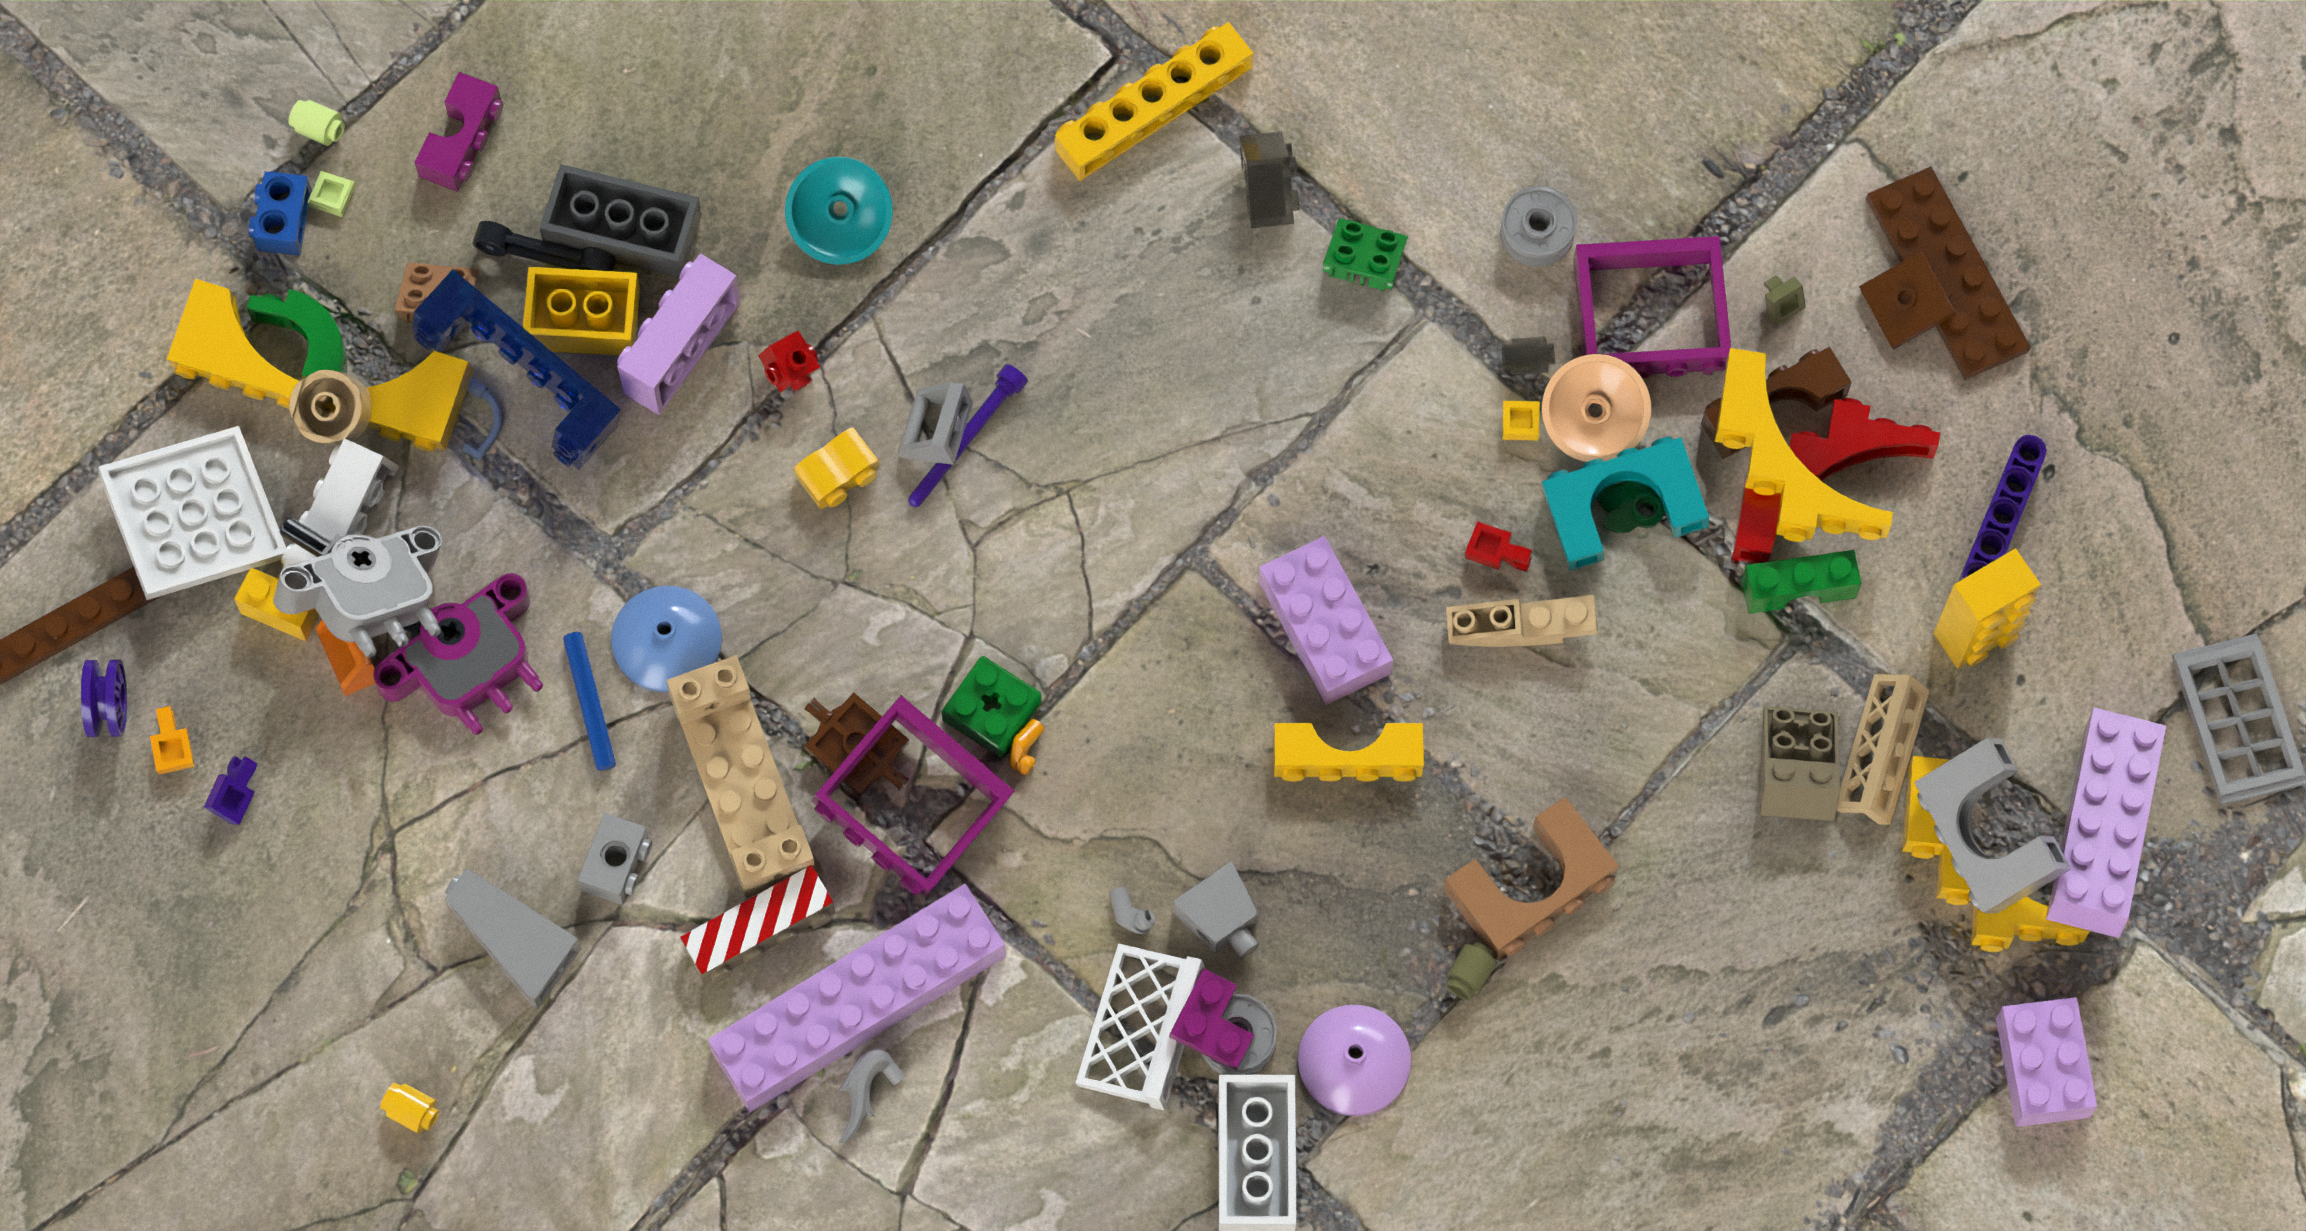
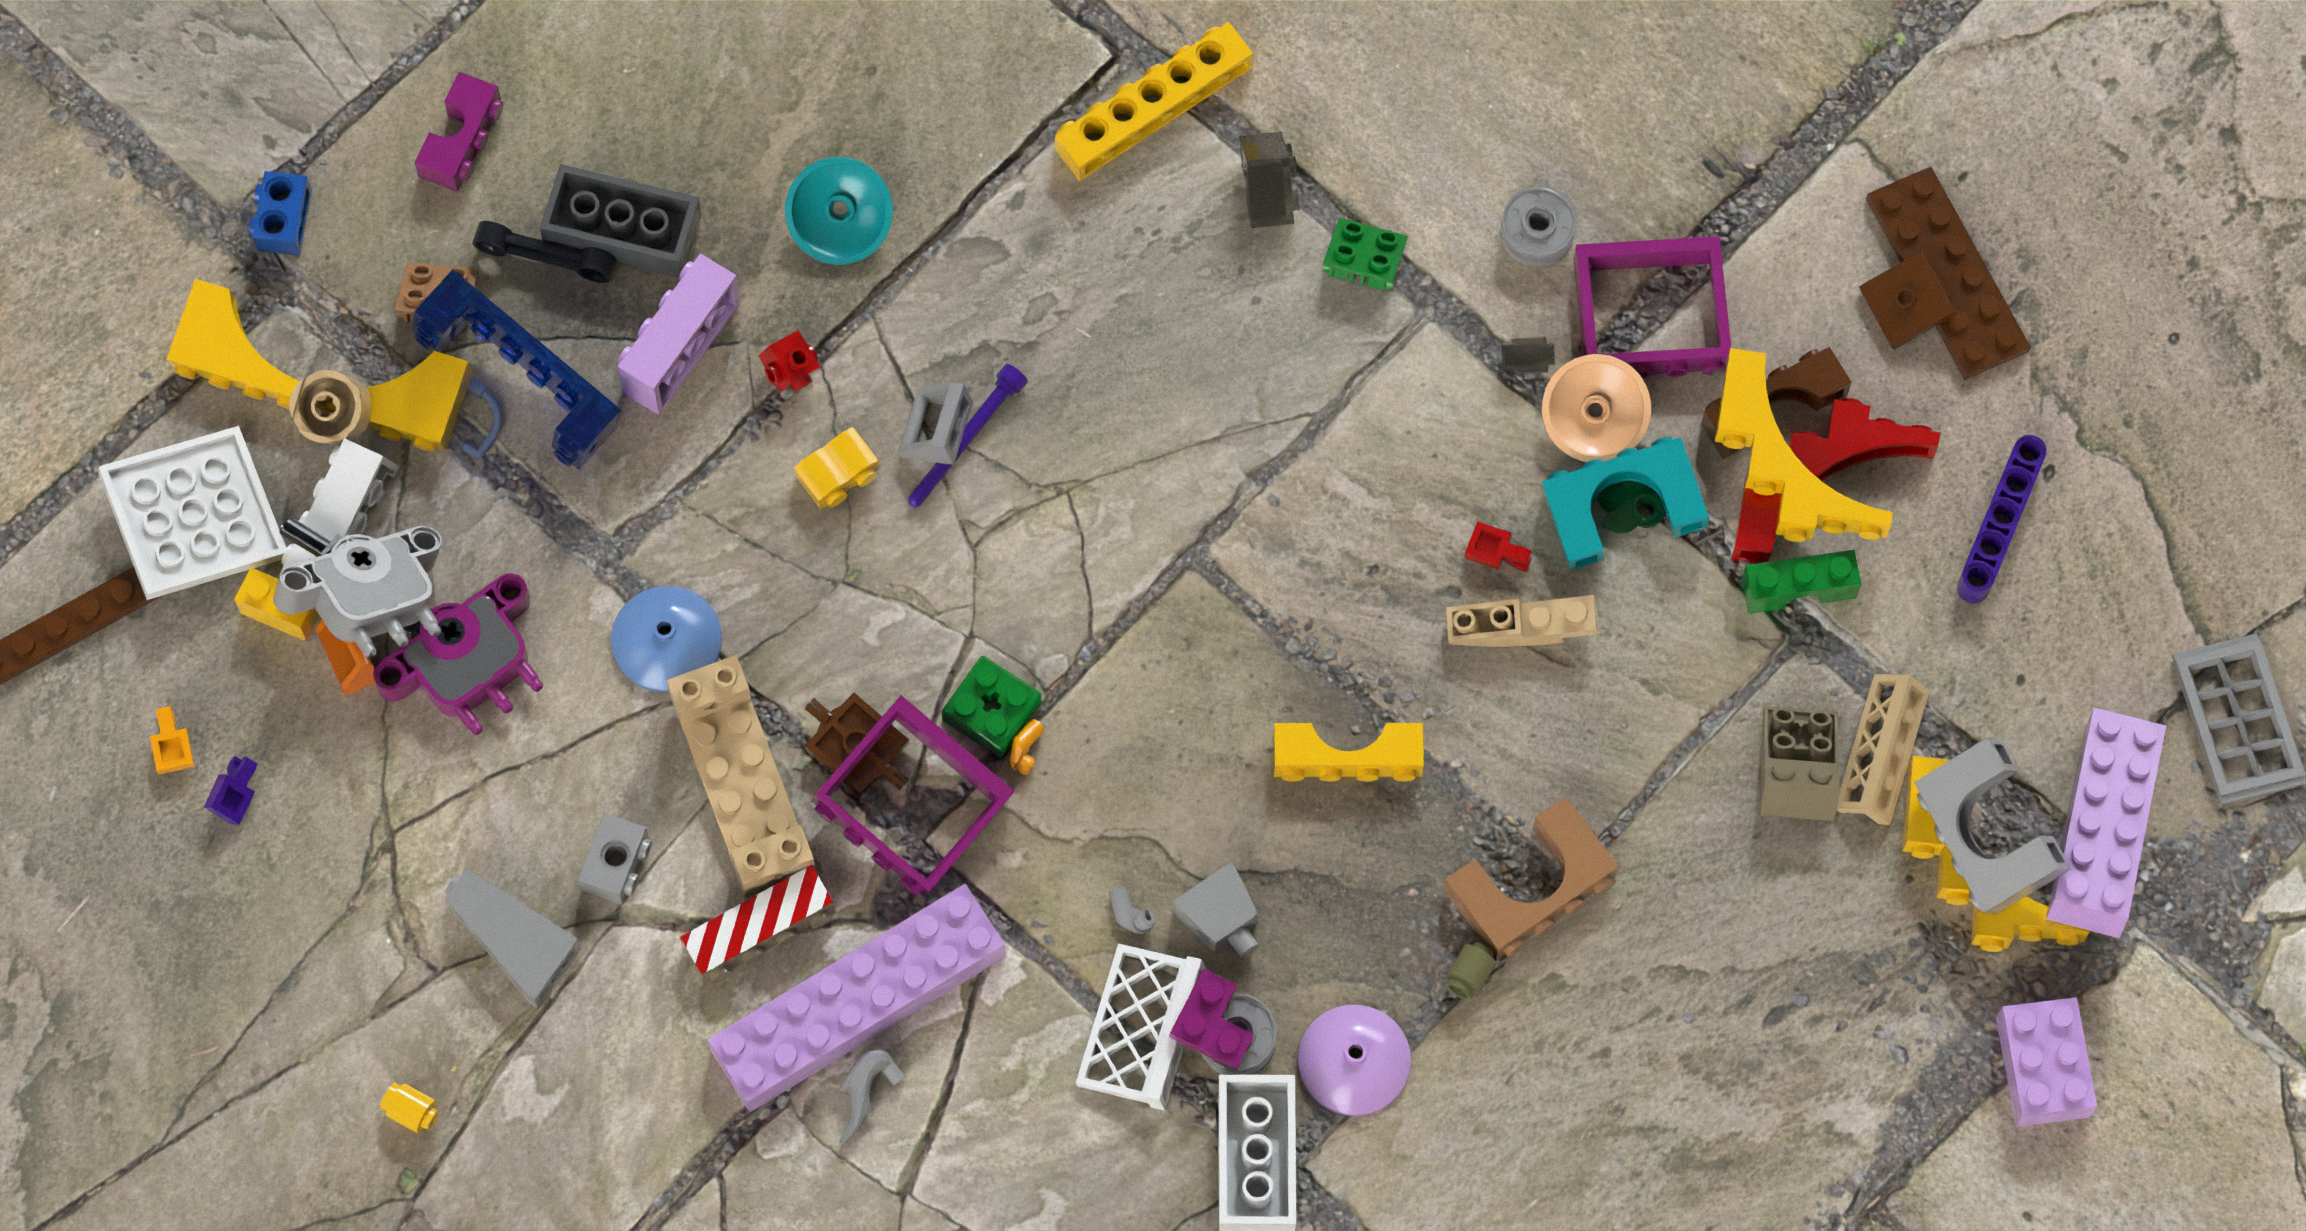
(104, 698): dark purple wheel -> none
(309, 320): green arch -> none
(316, 122): yellowish green brick -> none
(331, 194): yellowish green tile -> none
(582, 309): yellow brick -> none
(589, 701): blue axle -> none
(1325, 620): lavender brick -> none
(1520, 420): yellow plate -> none
(1783, 299): olive tile -> none
(1987, 610): yellow brick -> none

